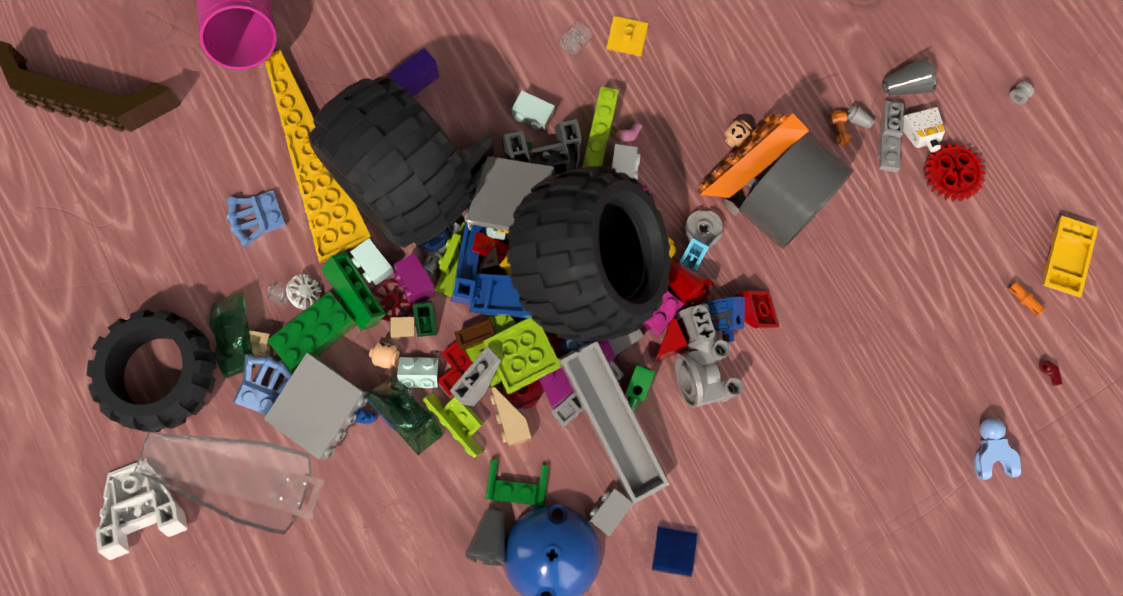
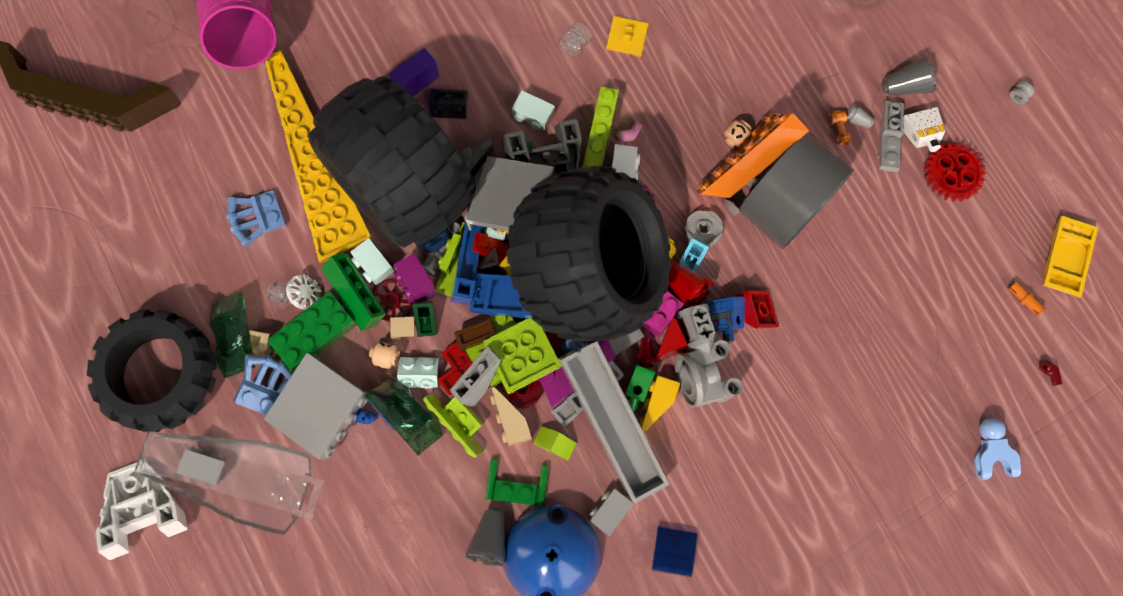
(200, 466): none -> light grey brick
(448, 103): none -> black bracket
(555, 443): none -> lime slope
(646, 354): none -> dark red cone
(662, 397): none -> yellow slope

